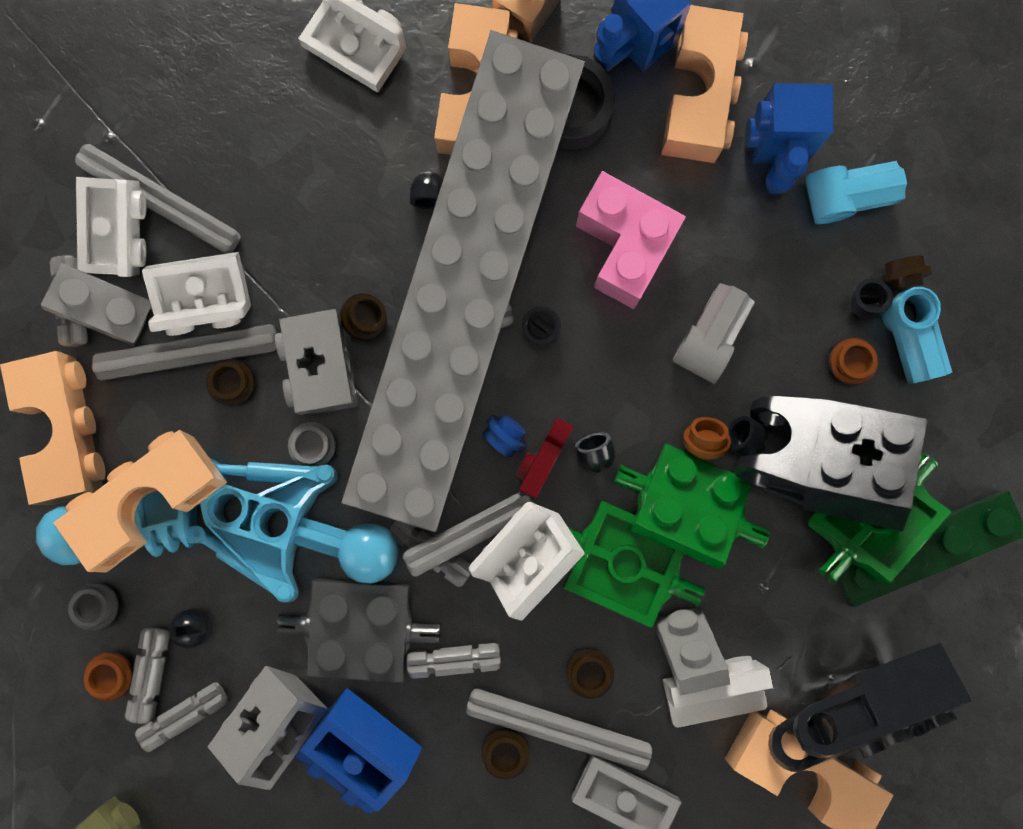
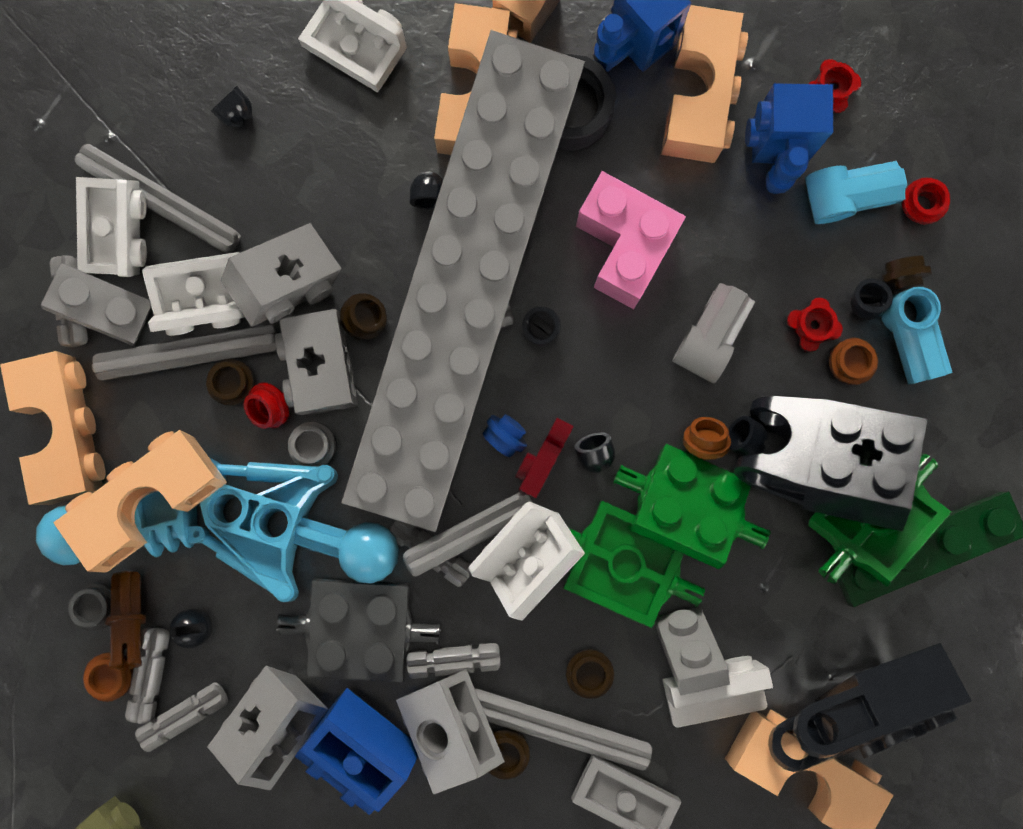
(125, 620): none -> reddish brown axle
(234, 108): none -> black hinge
(266, 406): none -> red plate
(281, 275): none -> light grey brick
(450, 732): none -> light grey brick
(825, 316): none -> red plate
(844, 77): none -> red plate
(935, 192): none -> red plate

